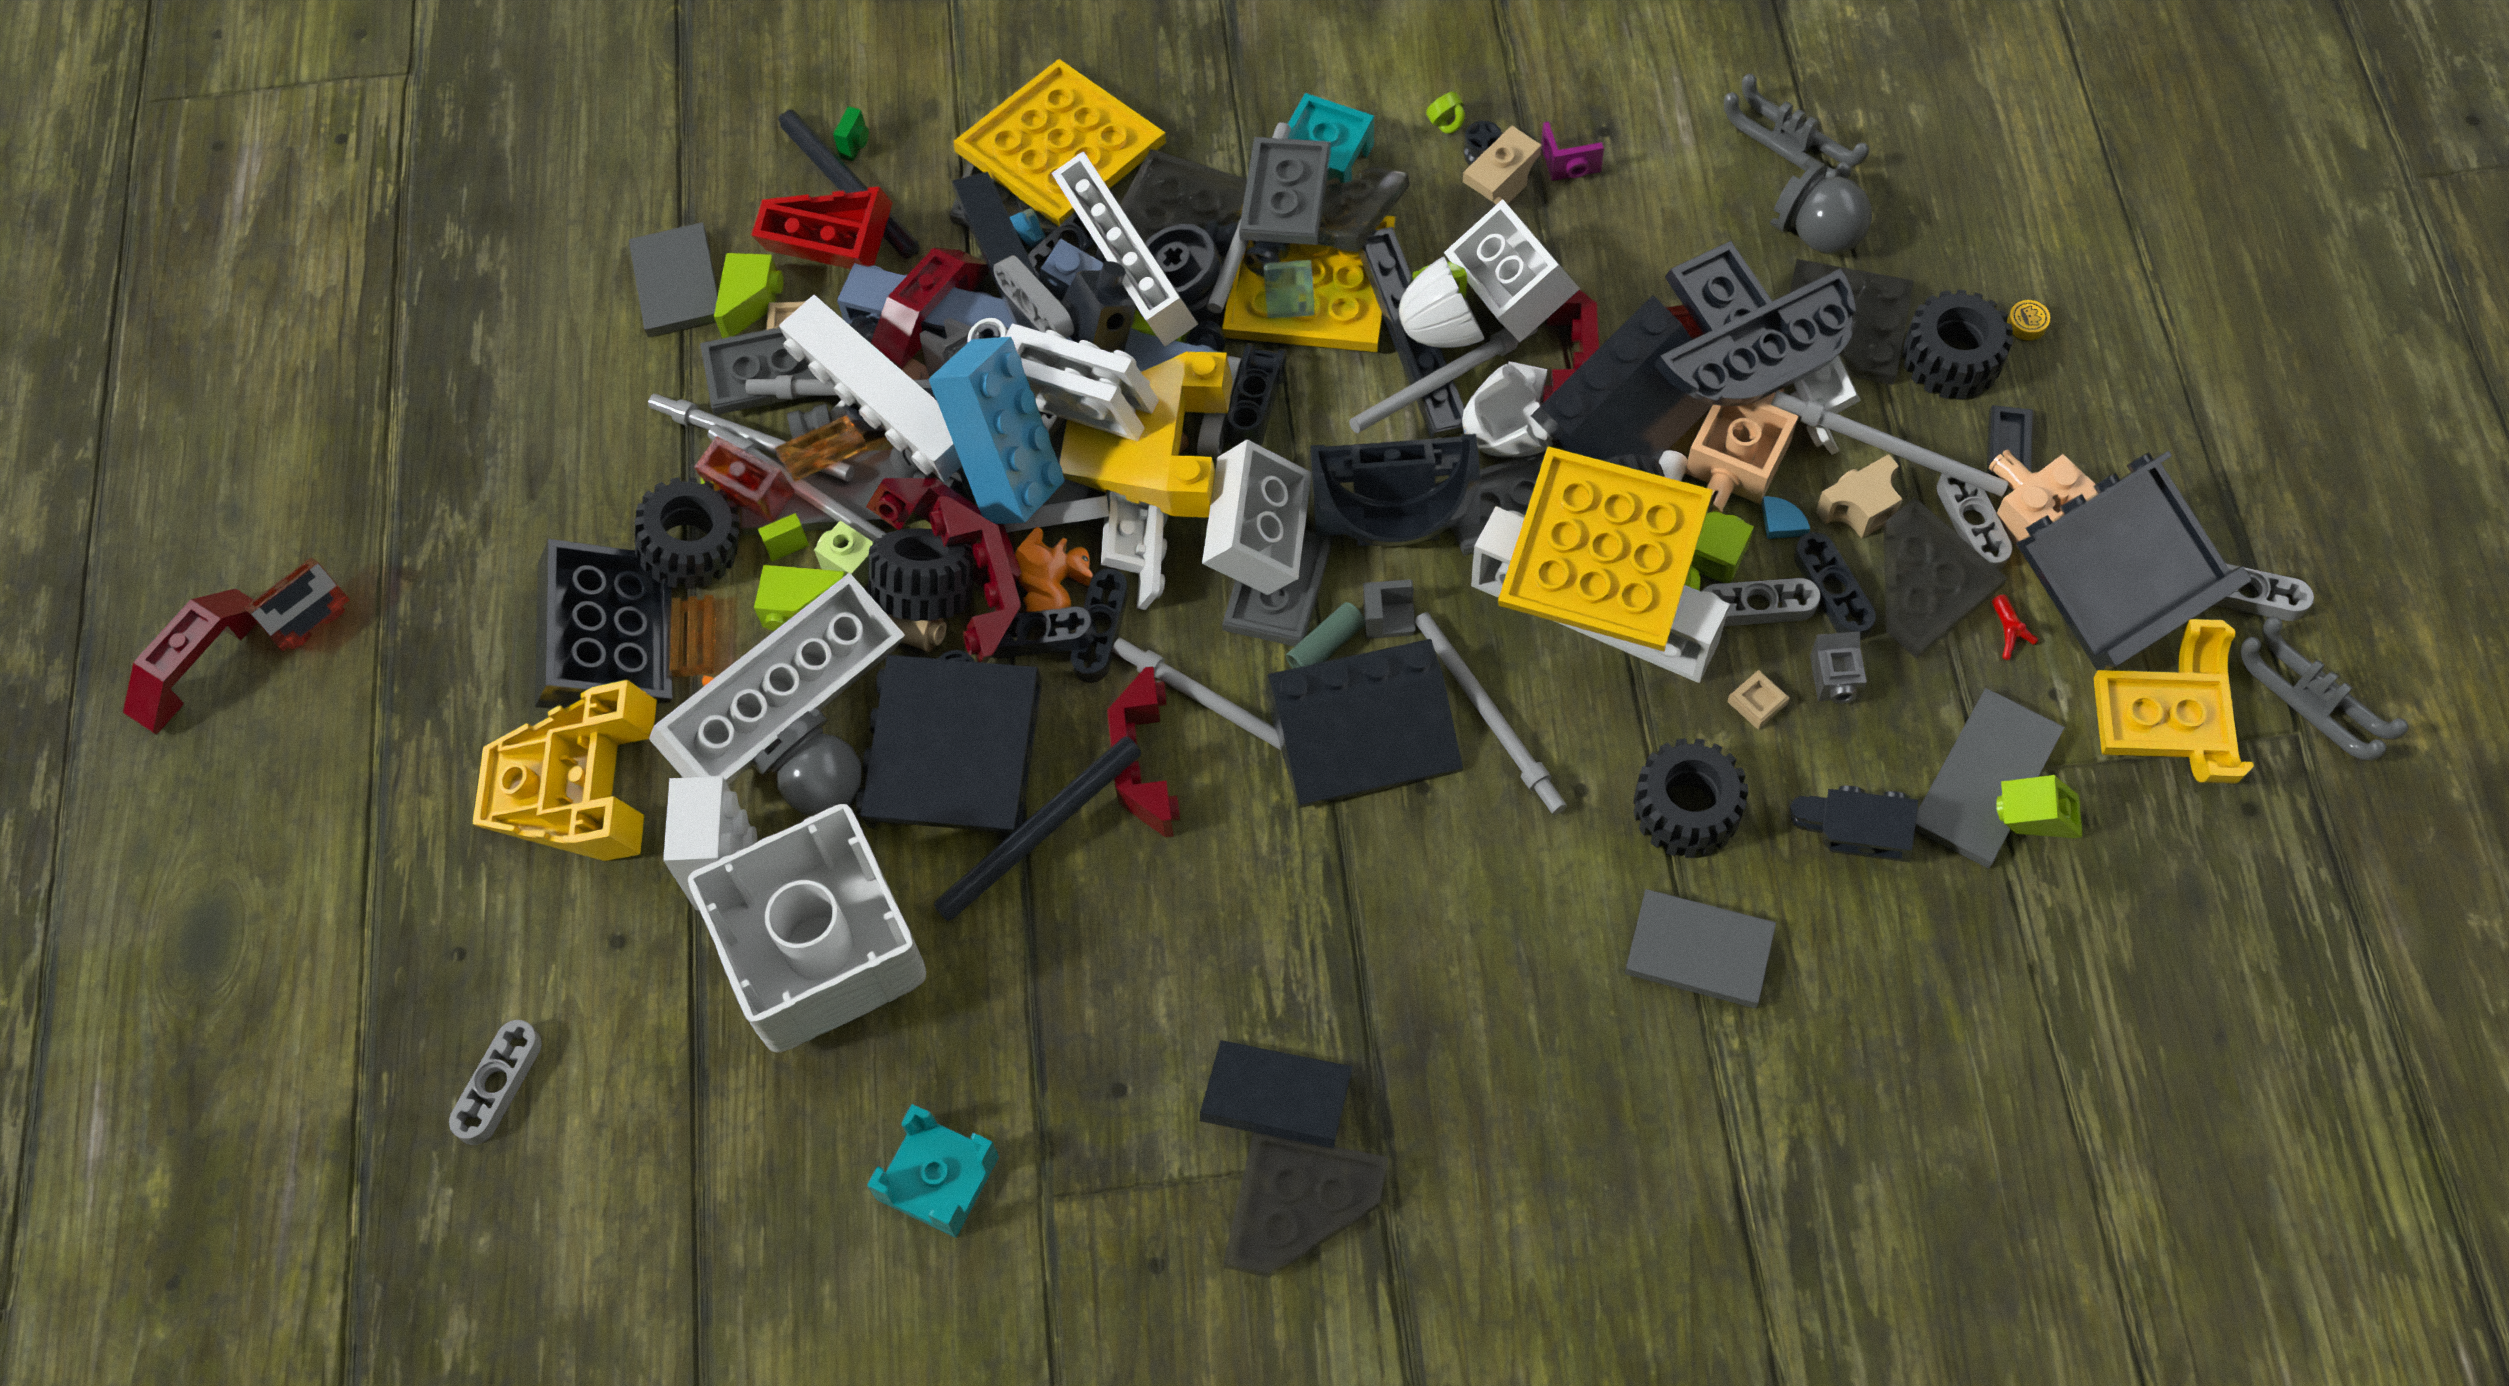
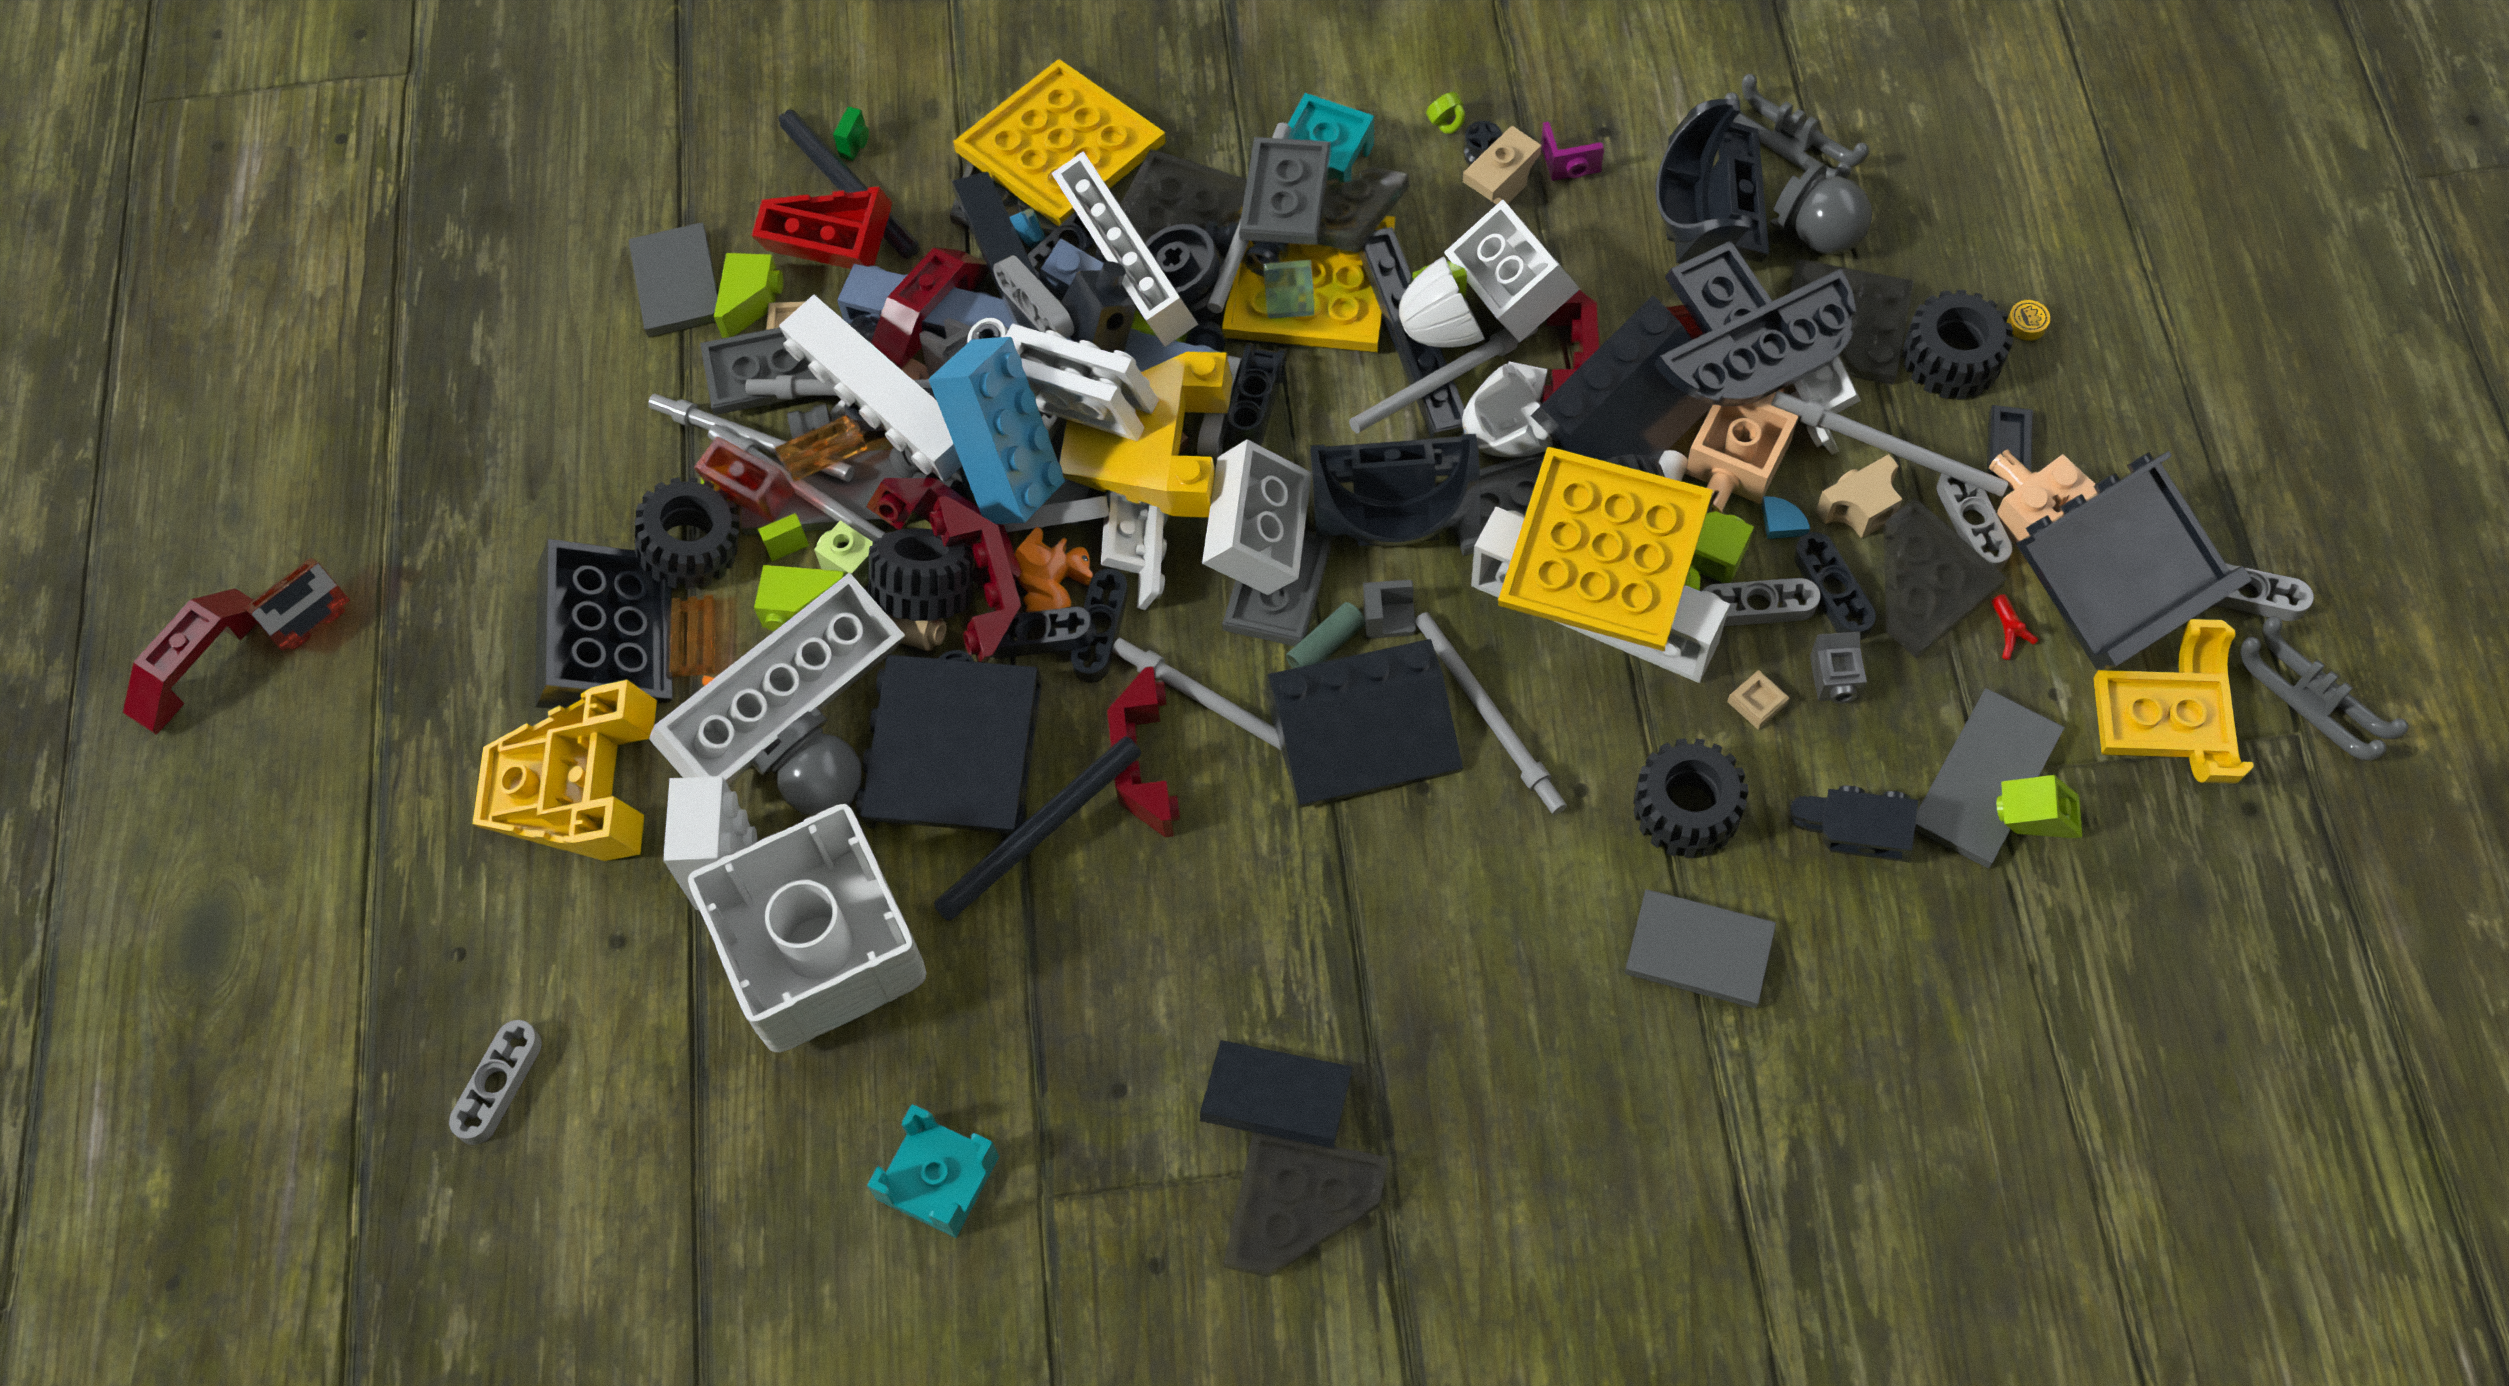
(1719, 202): none -> black piece

